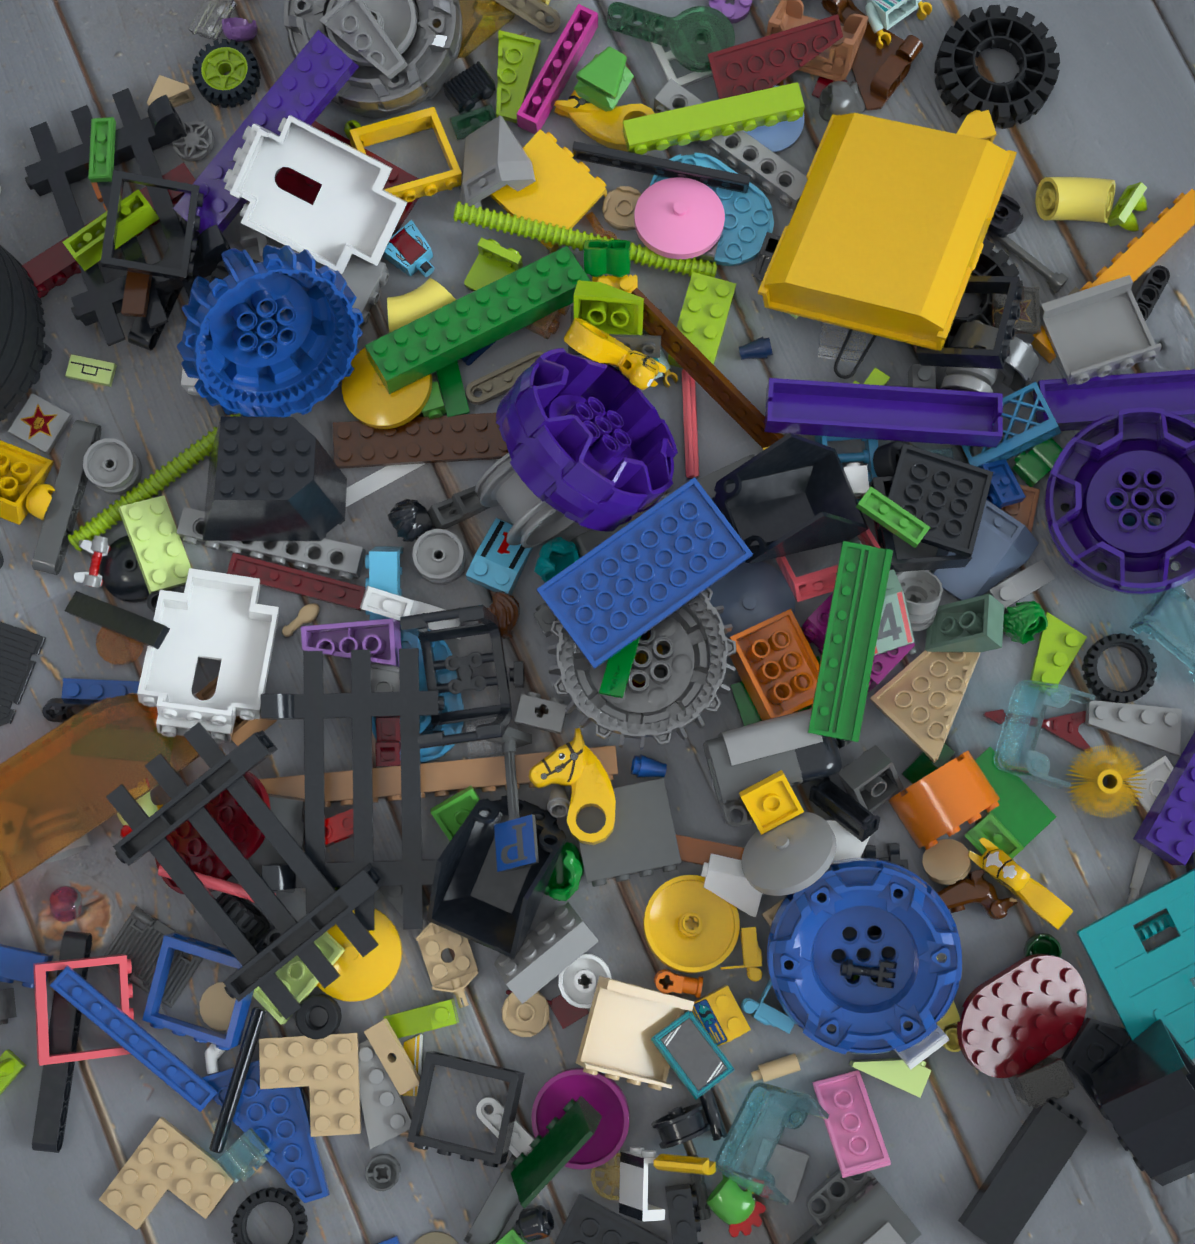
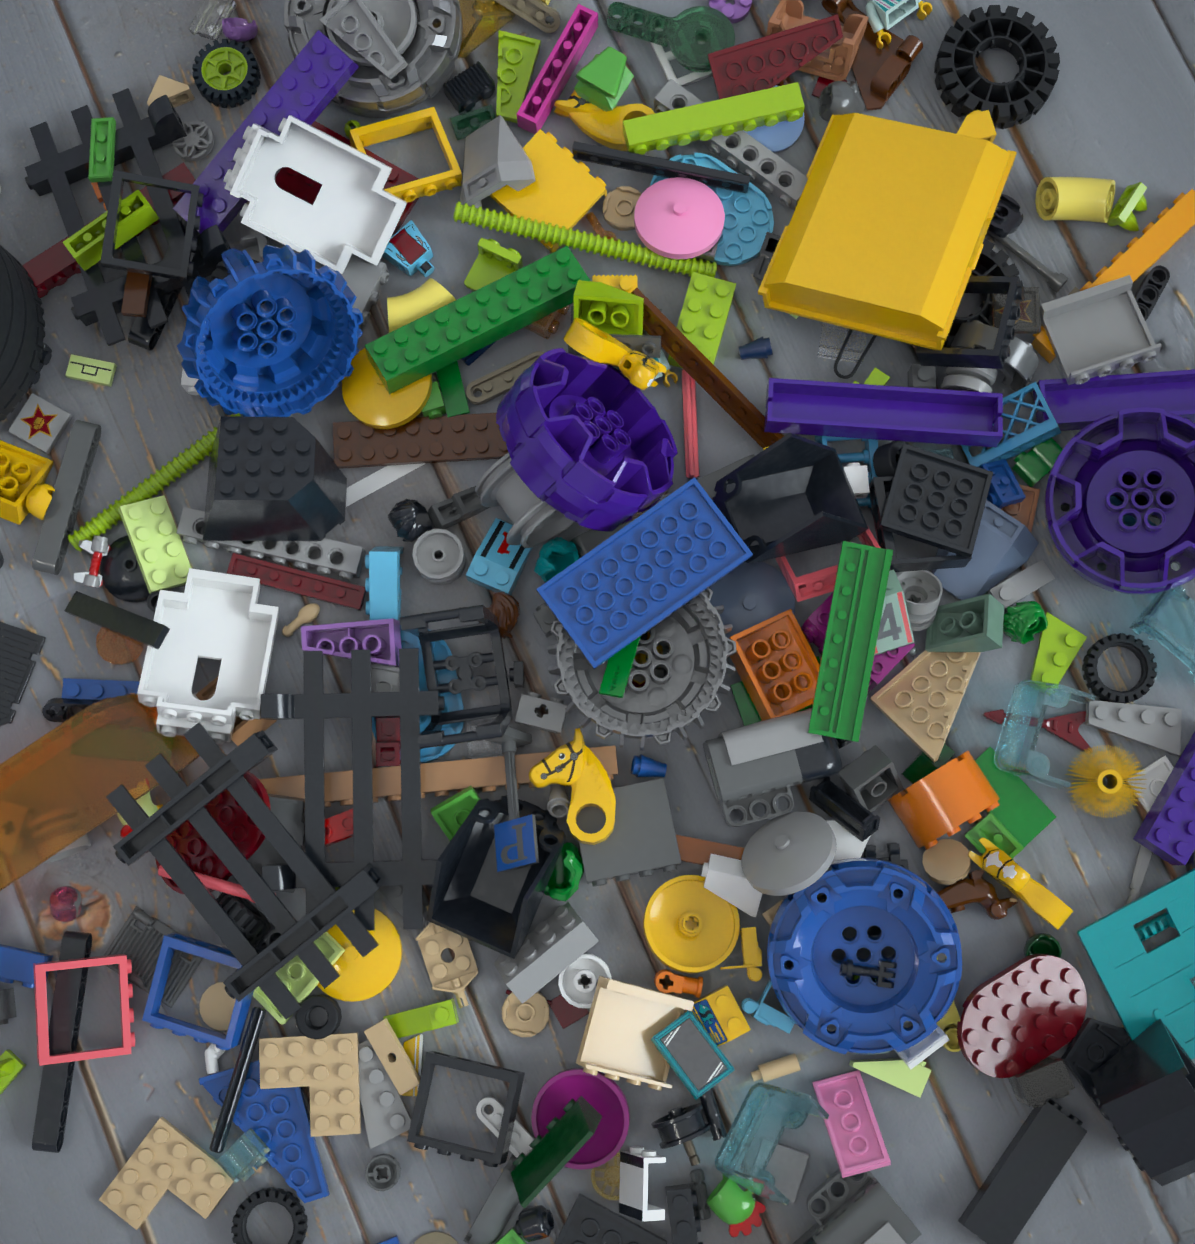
(112, 466): light grey wheel -> none
(133, 1038): blue tile -> none
(396, 606): white piece -> none
(607, 257): green brick -> none
(684, 1164): yellow slope -> none
(771, 802): yellow plate -> none
(893, 517): bright green plate -> none

